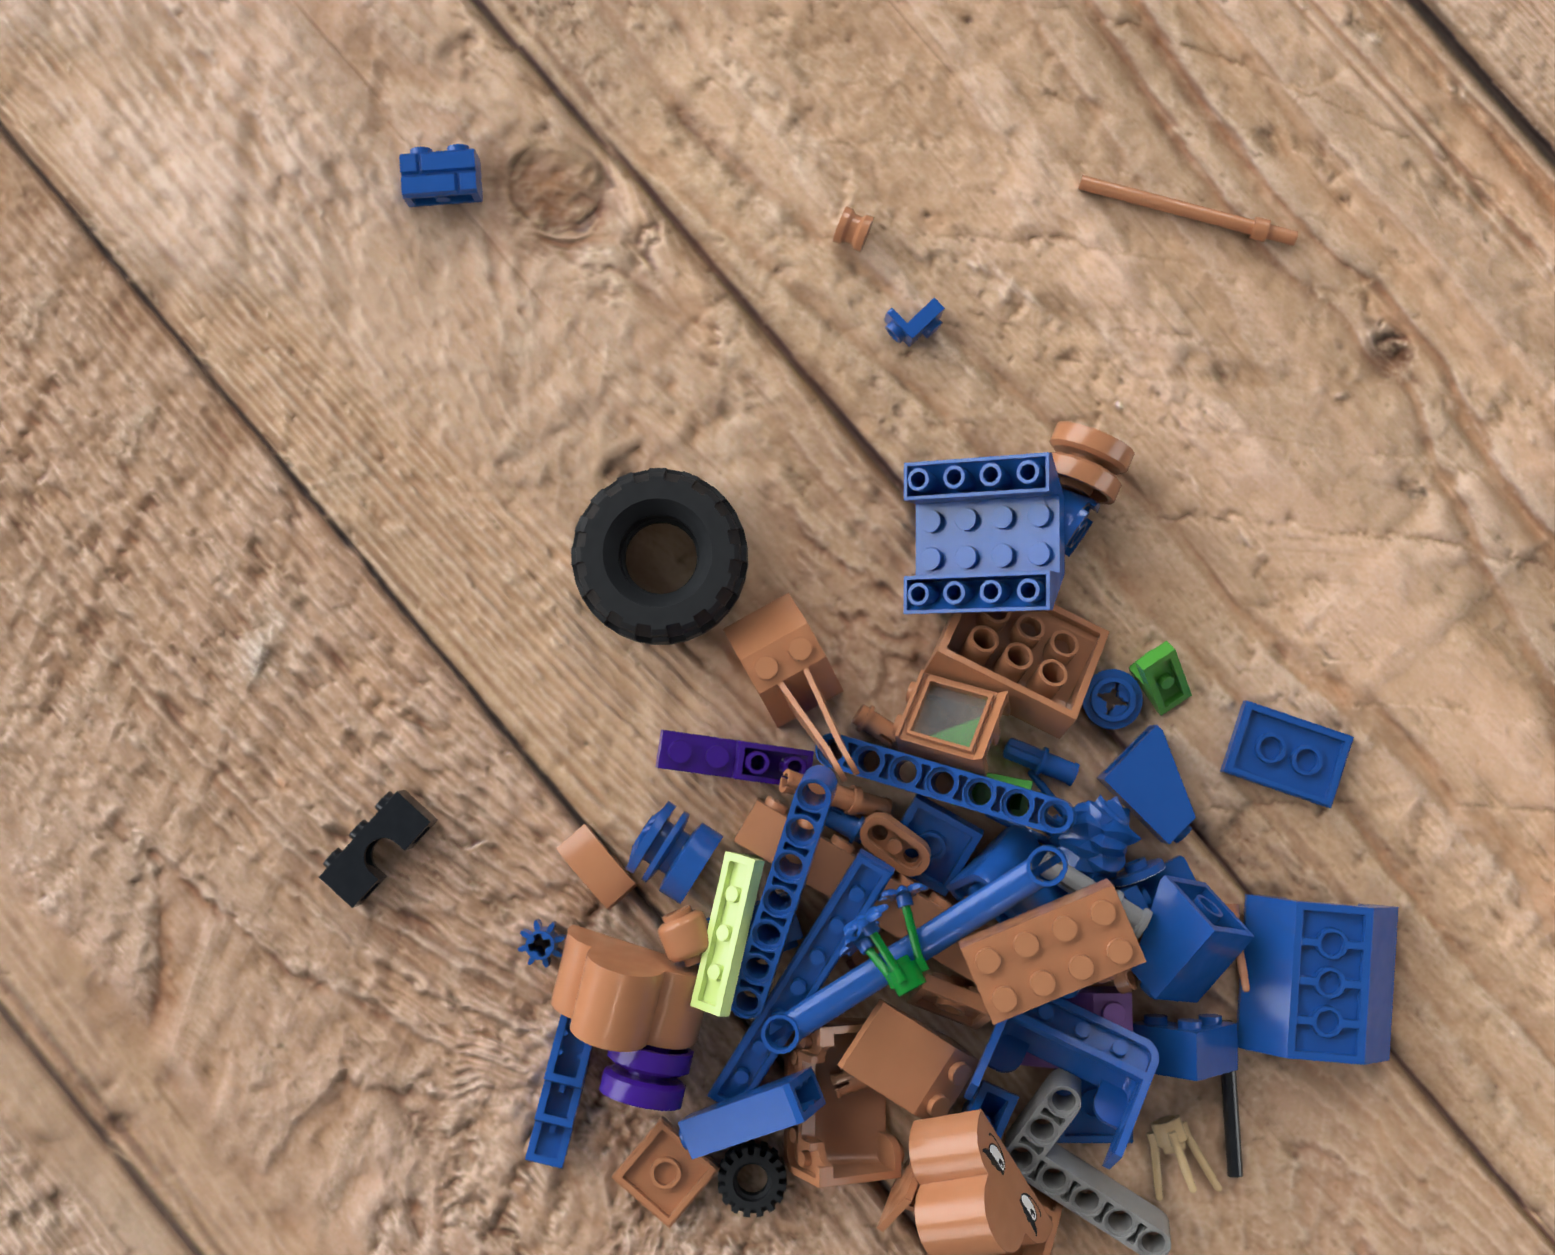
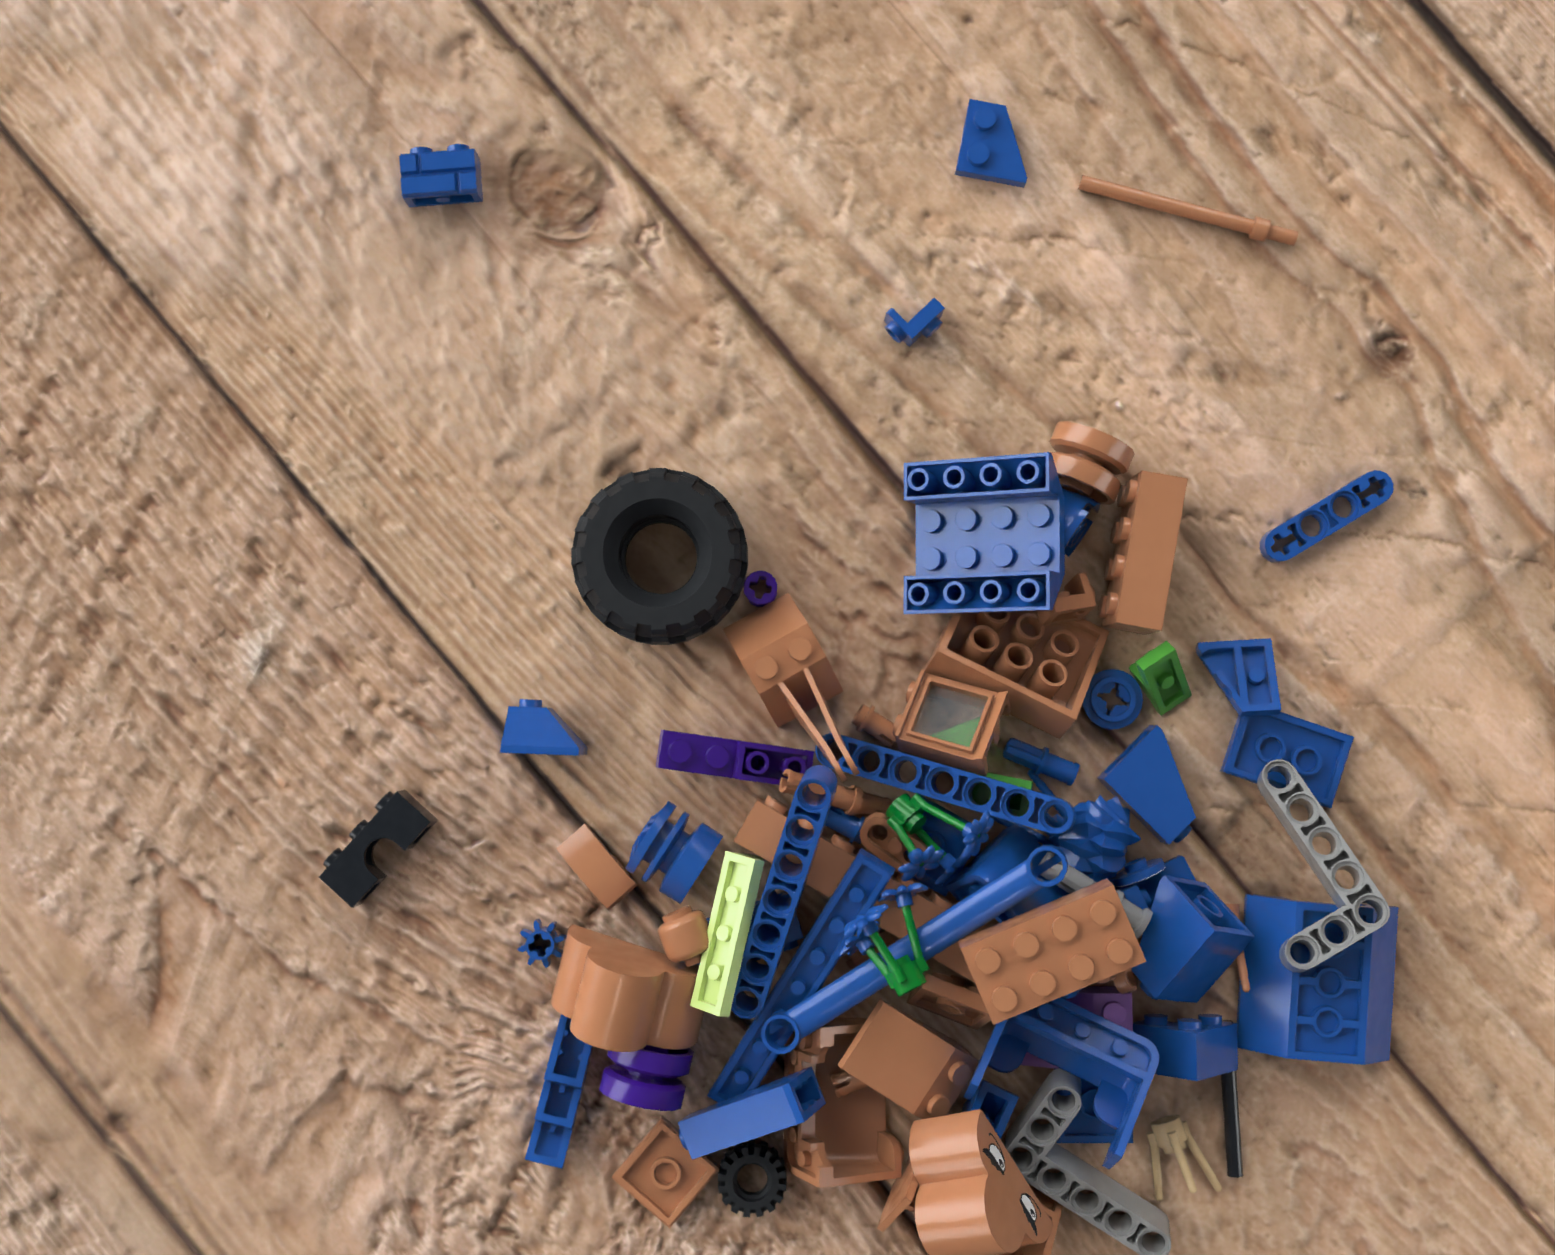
(538, 731): none -> blue slope
(753, 579): none -> dark purple bush
(853, 229): nougat wheel -> none
(907, 815): none -> plant
(989, 146): none -> blue wing
(1072, 603): none -> nougat bracket
(1142, 553): none -> nougat brick
(1244, 674): none -> blue wing
(1324, 867): none -> light grey beam
(1325, 515): none -> blue beam

